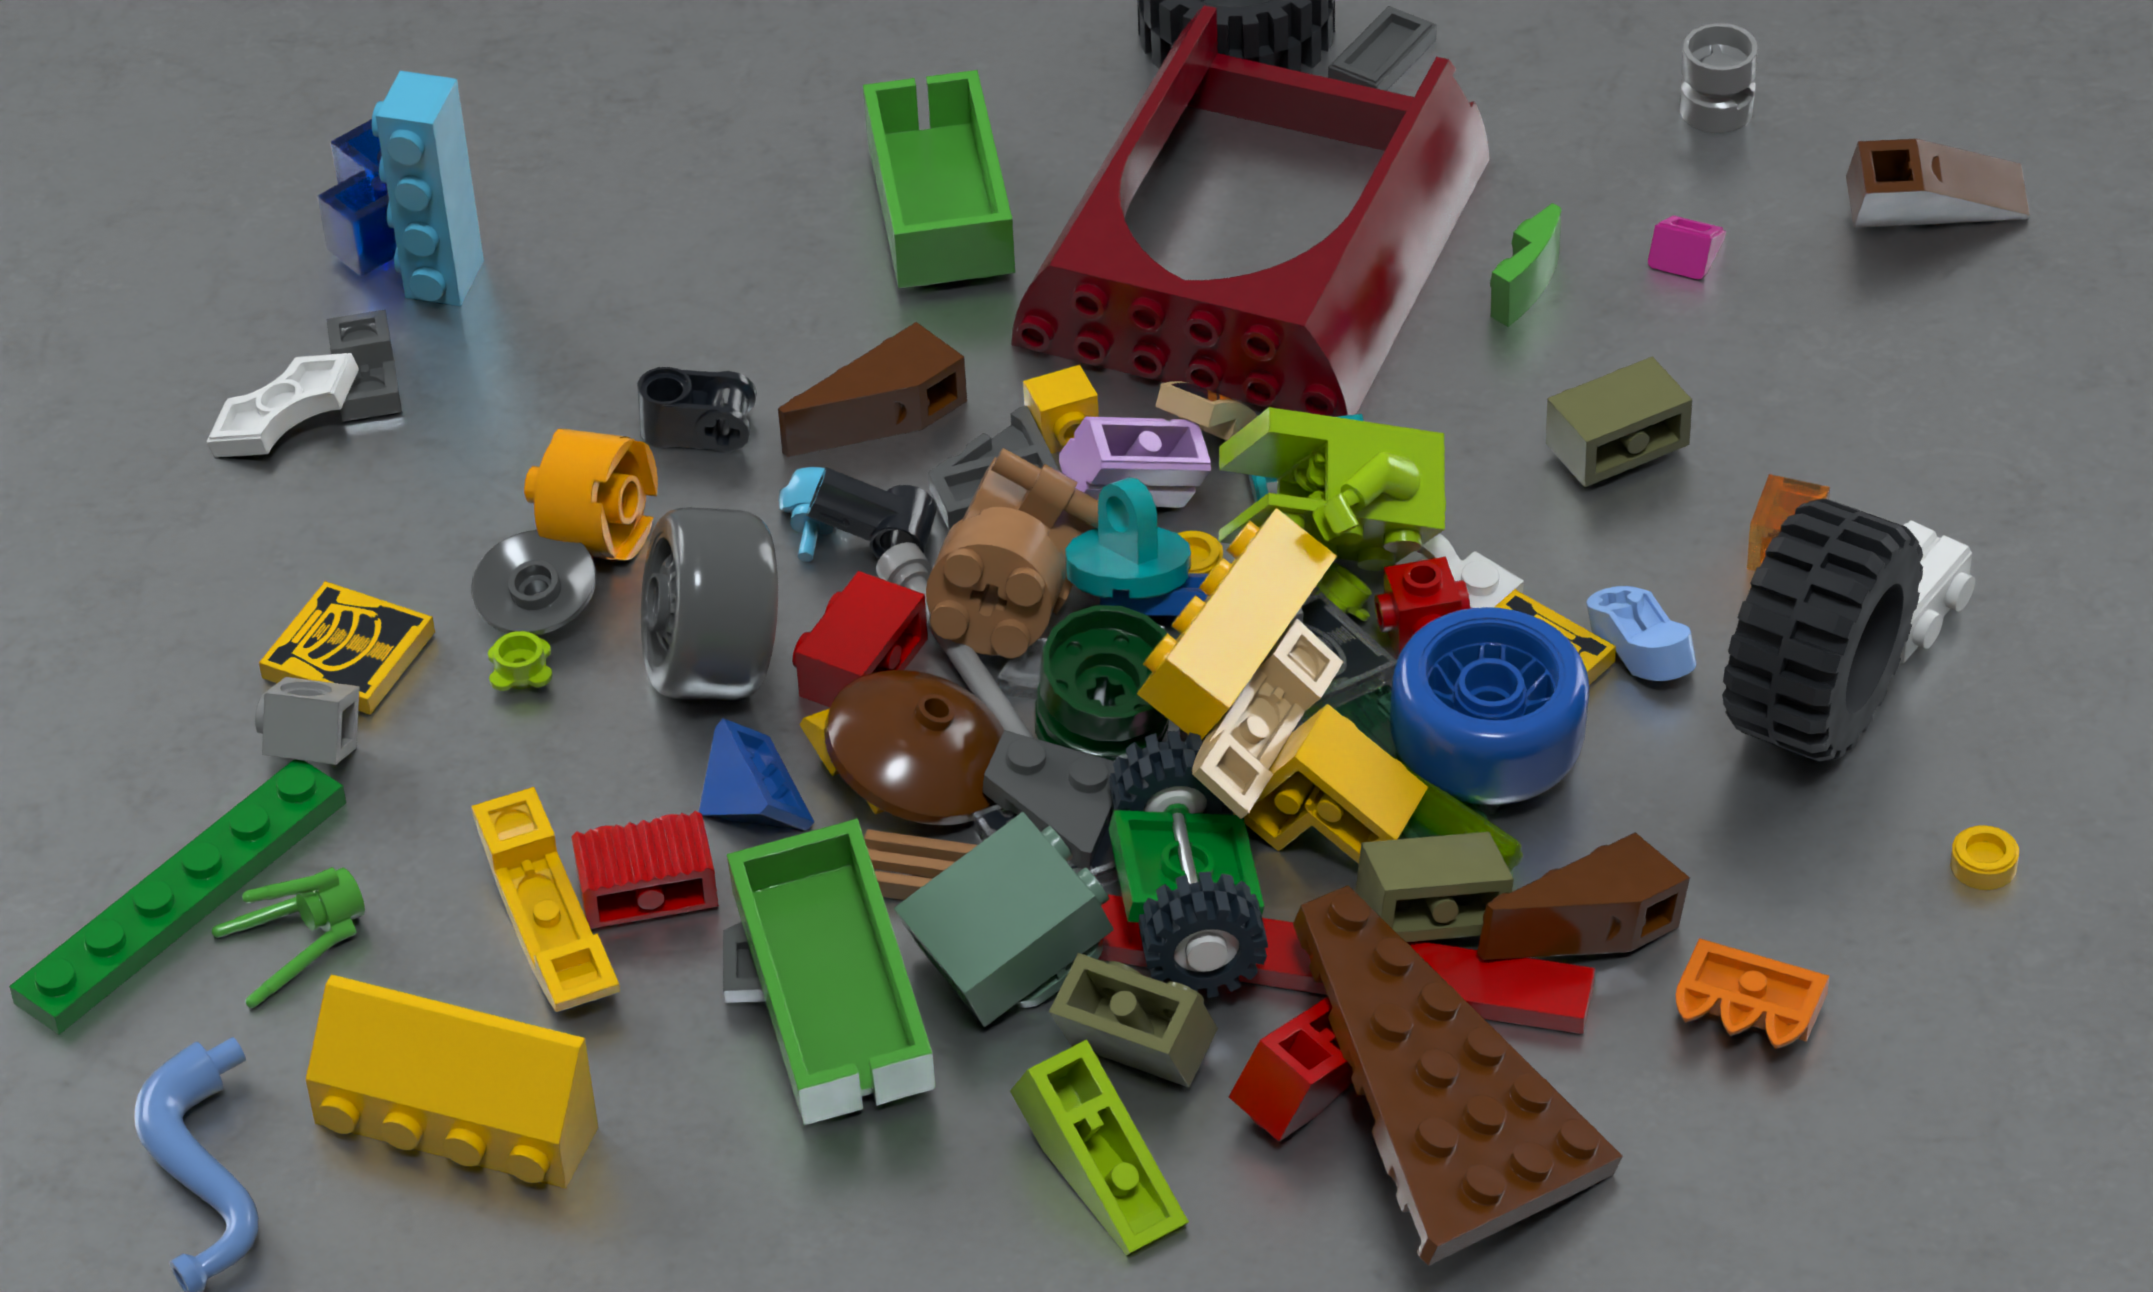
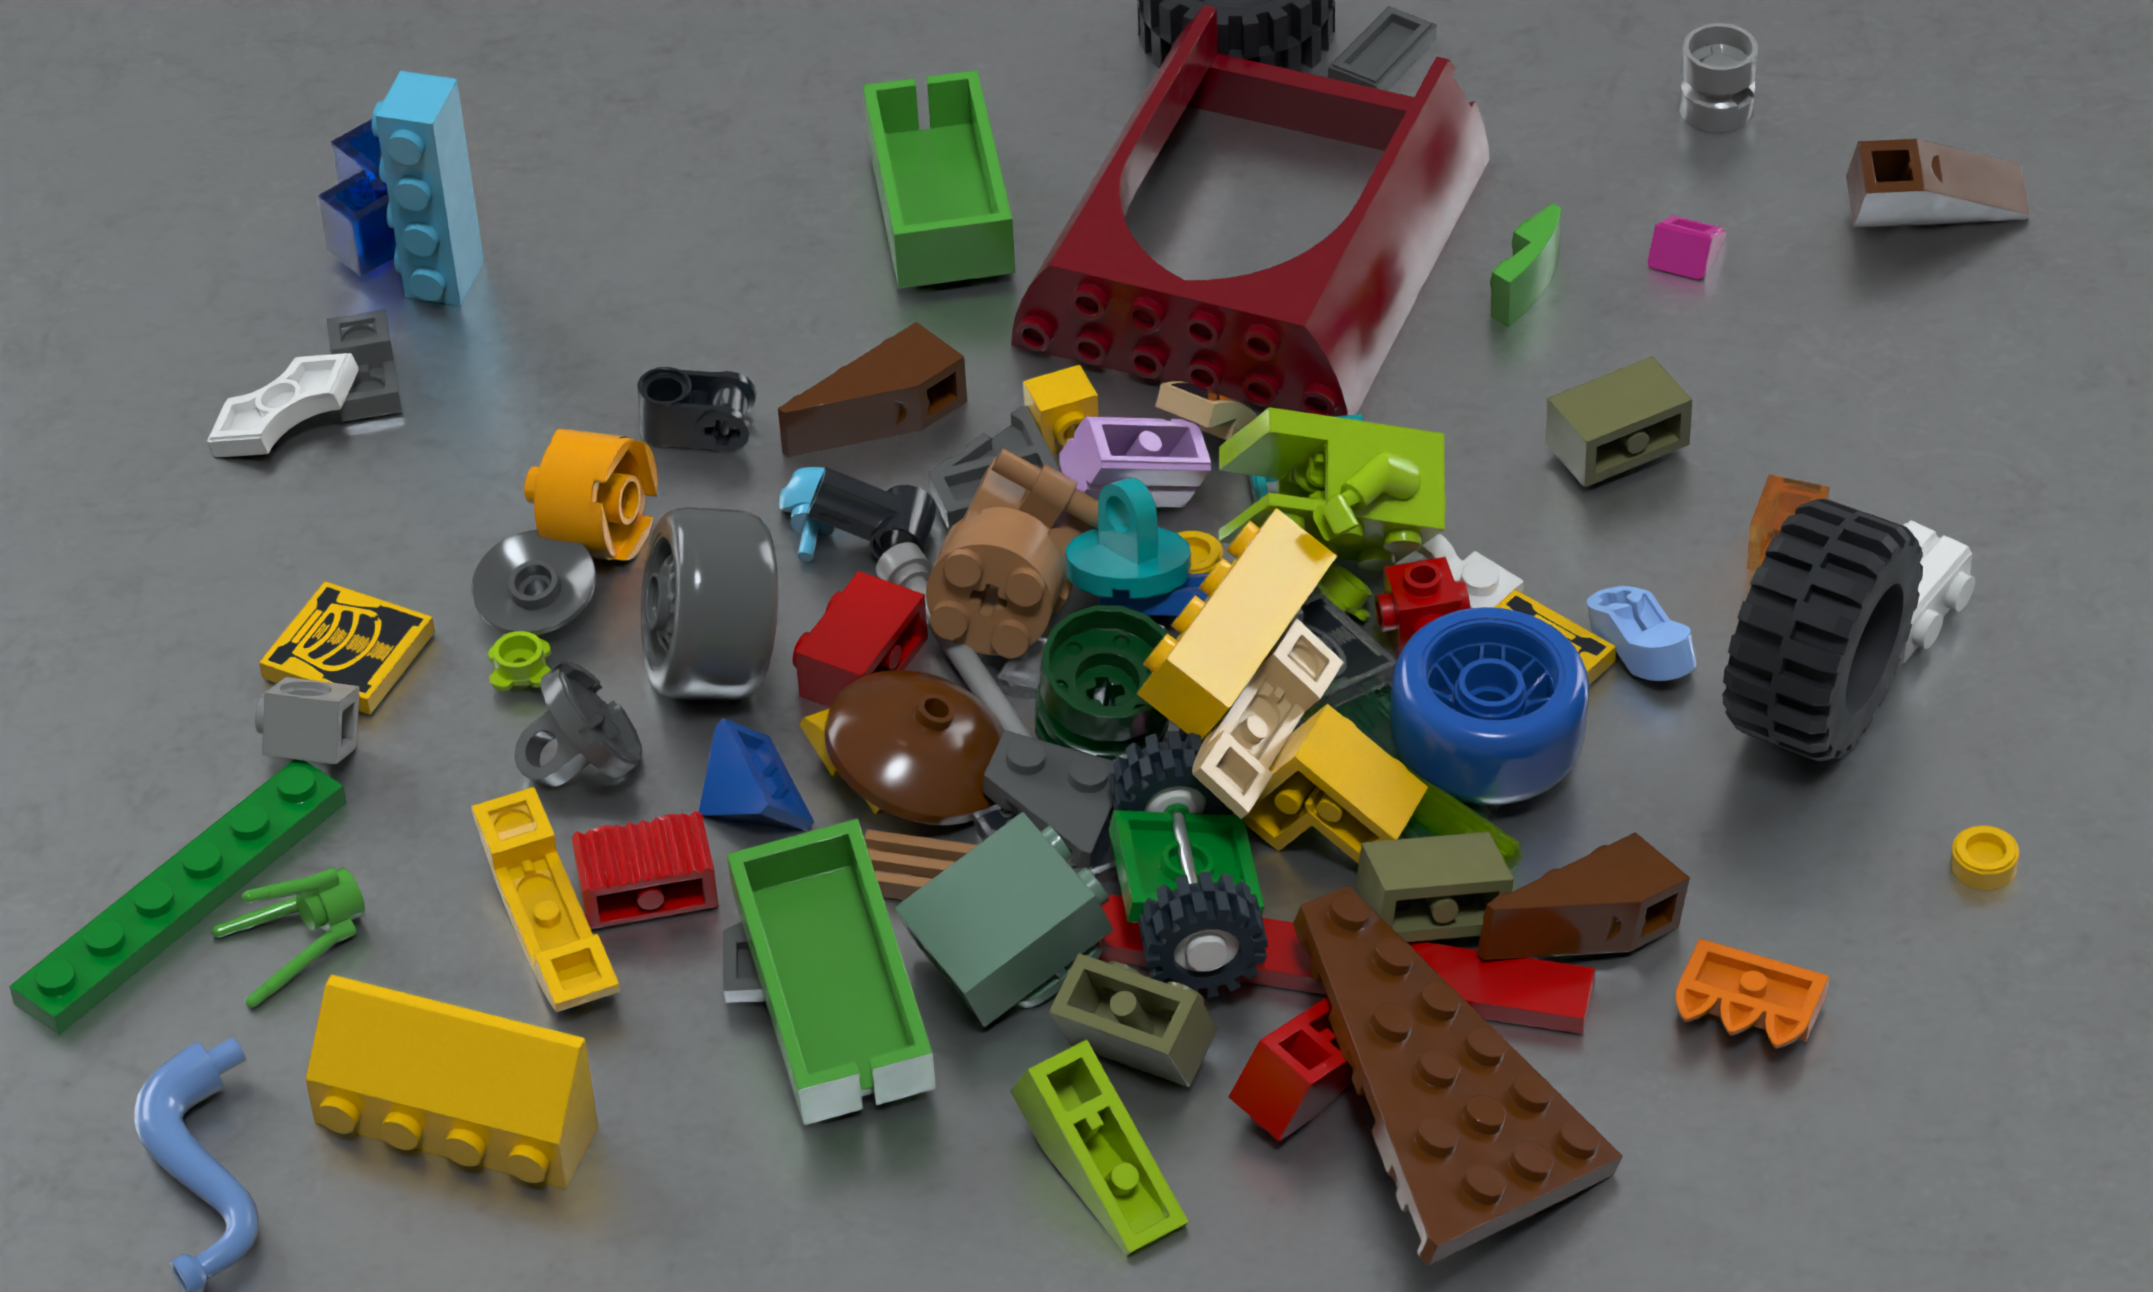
(583, 727): none -> dark grey tile

